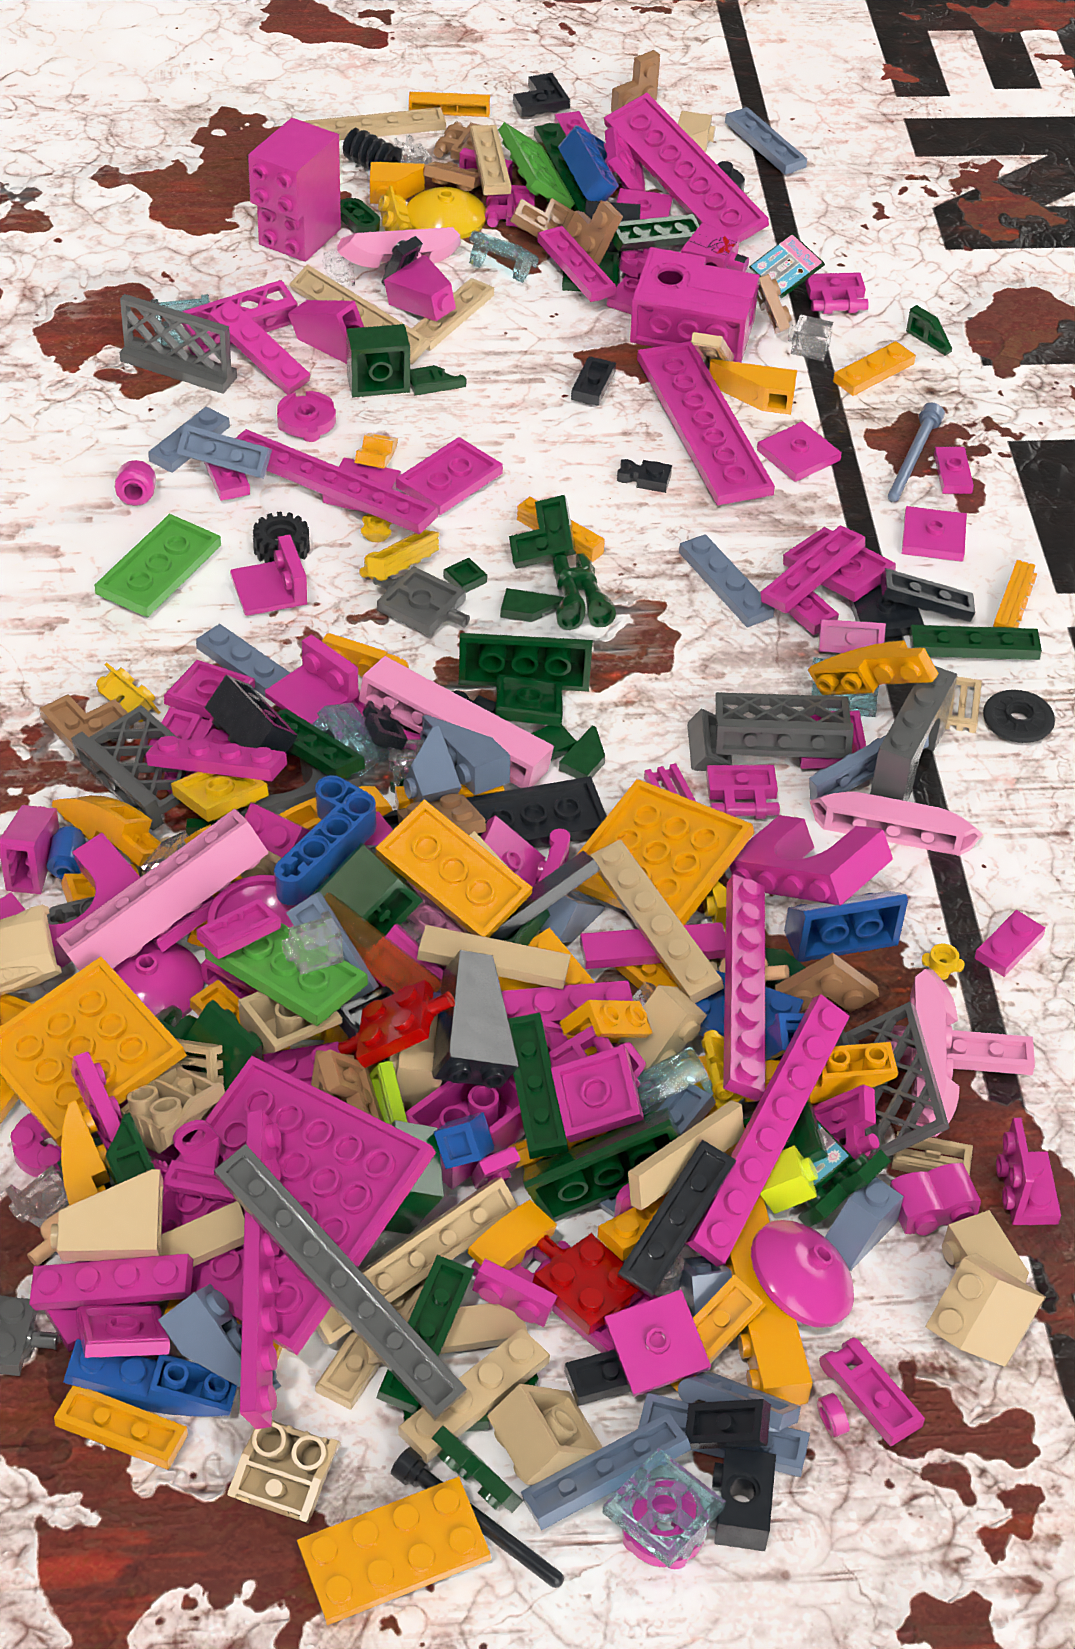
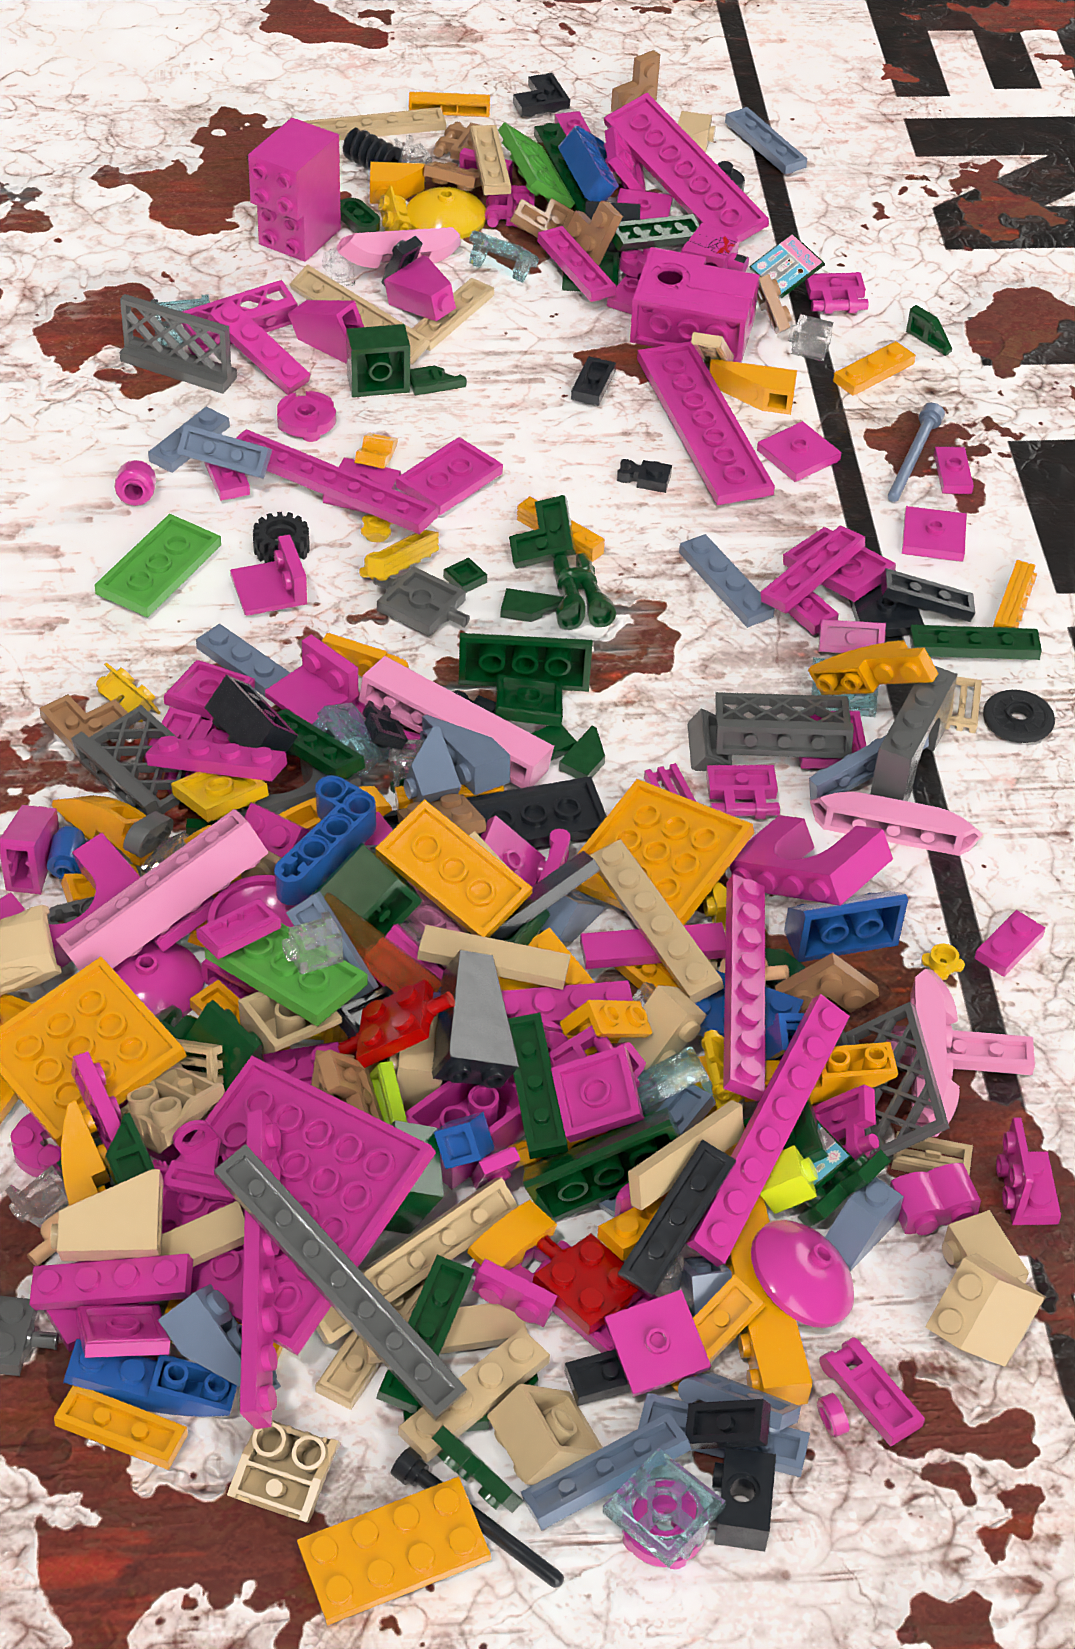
(148, 834): none -> dark grey beam

